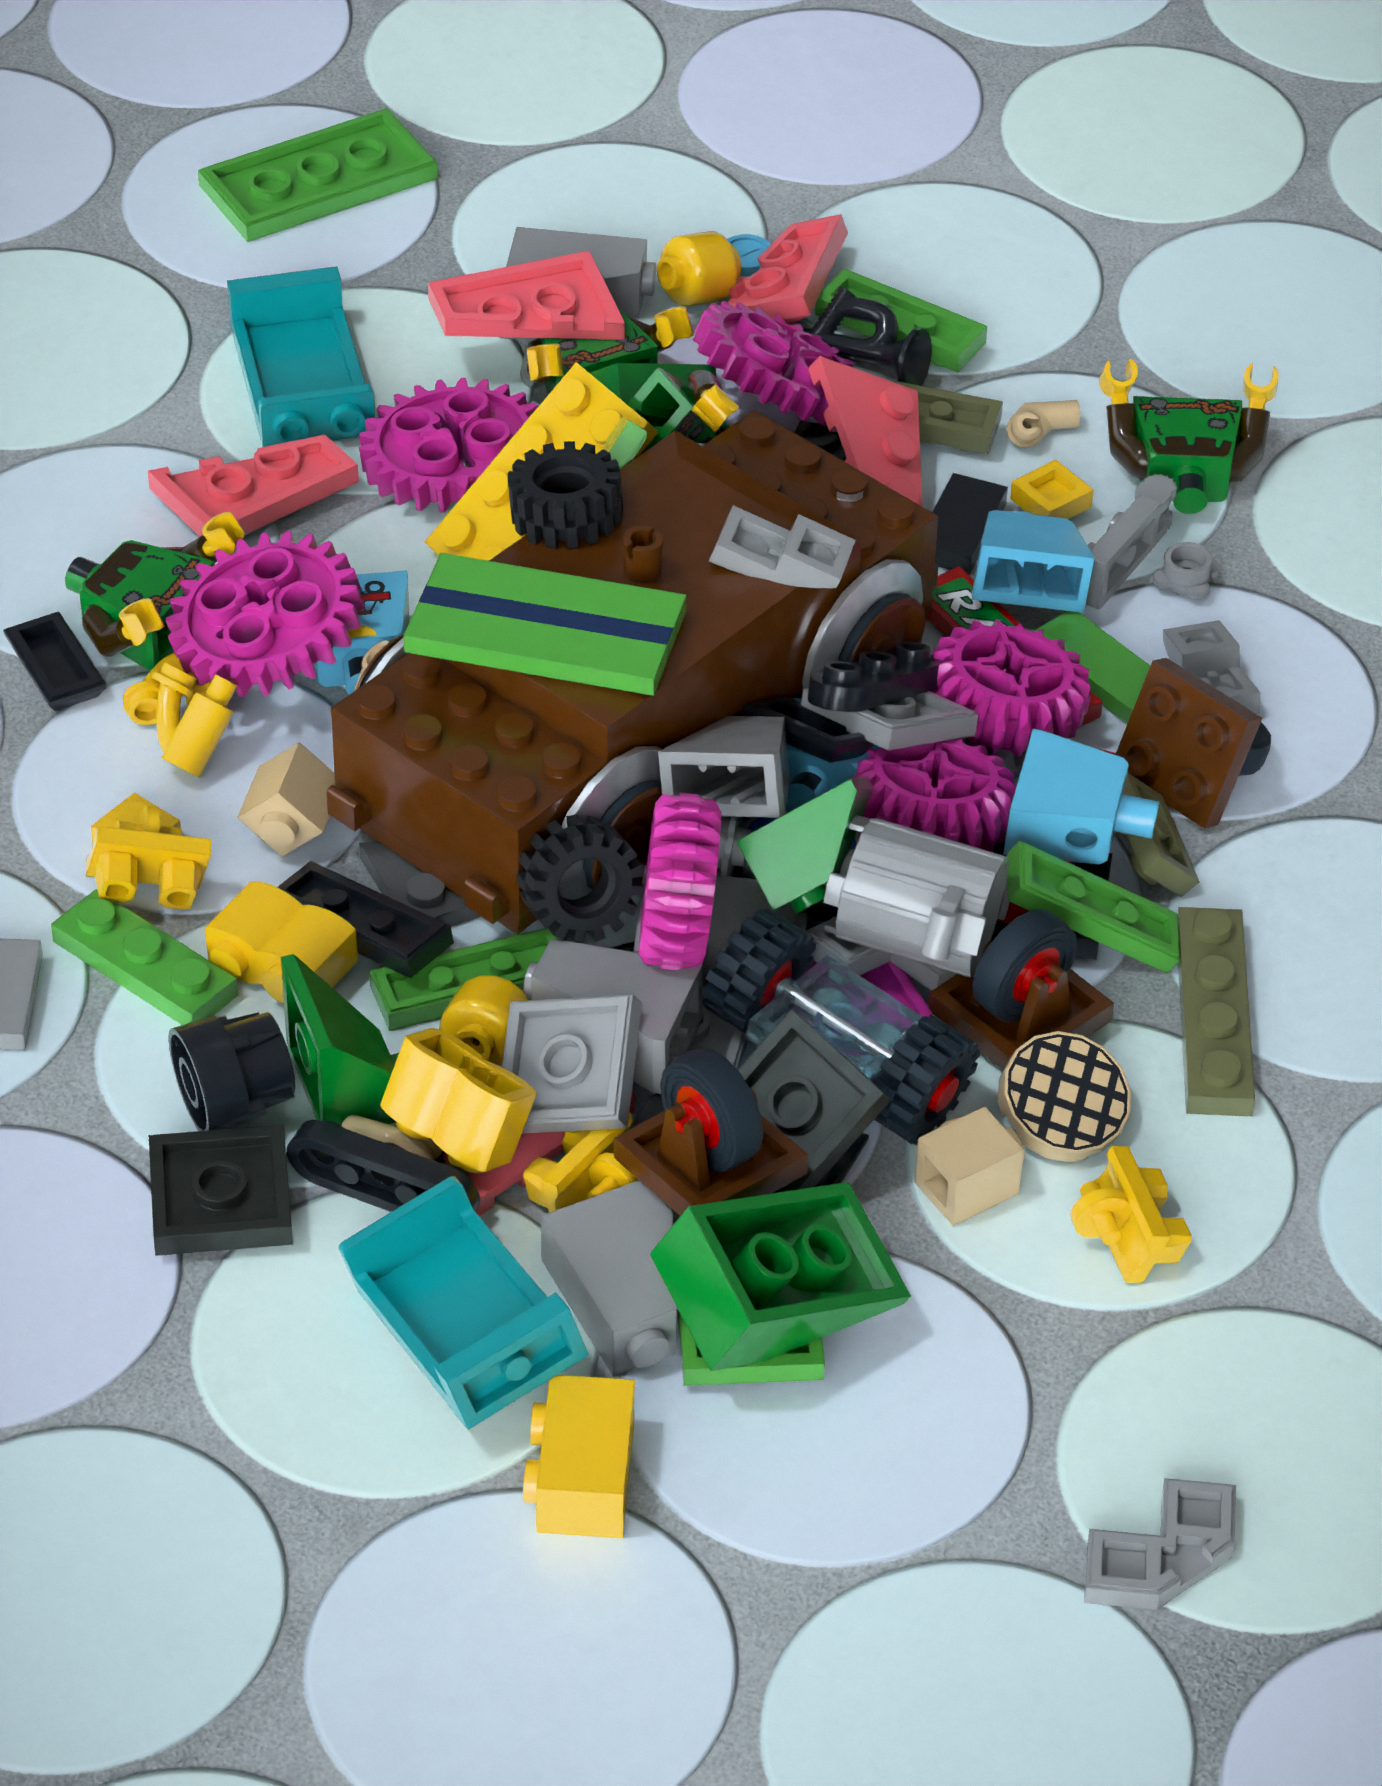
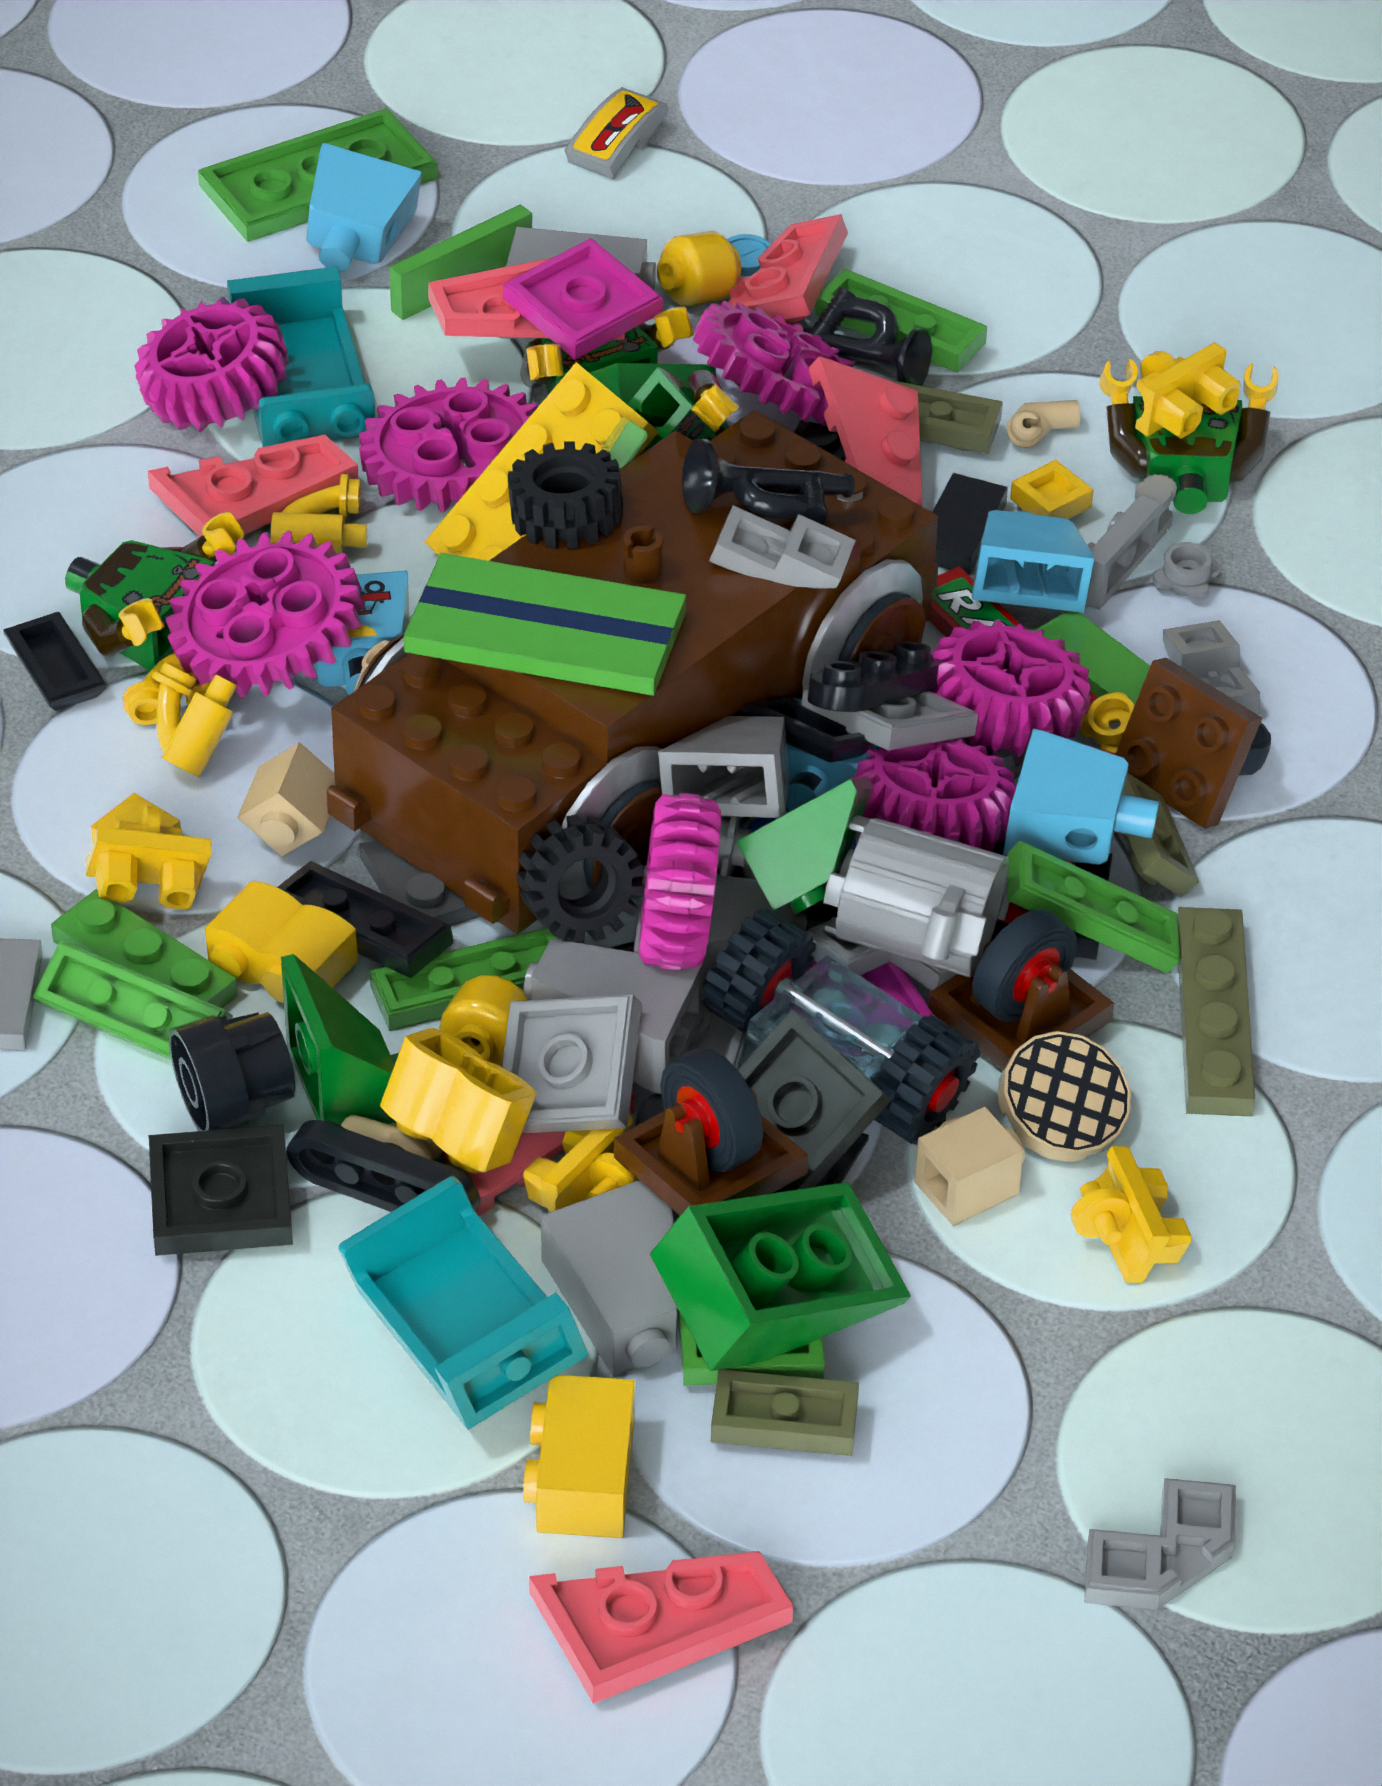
(118, 999): none -> bright green tile
(211, 364): none -> dark pink gear
(306, 517): none -> yellow plant
(359, 206): none -> medium azure torso
(469, 252): none -> bright green tile
(582, 298): none -> dark pink tile
(614, 130): none -> slope
(650, 1623): none -> coral wing
(756, 488): none -> black piece
(784, 1412): none -> olive plate
(1104, 712): none -> yellow plate
(1179, 387): none -> yellow hips

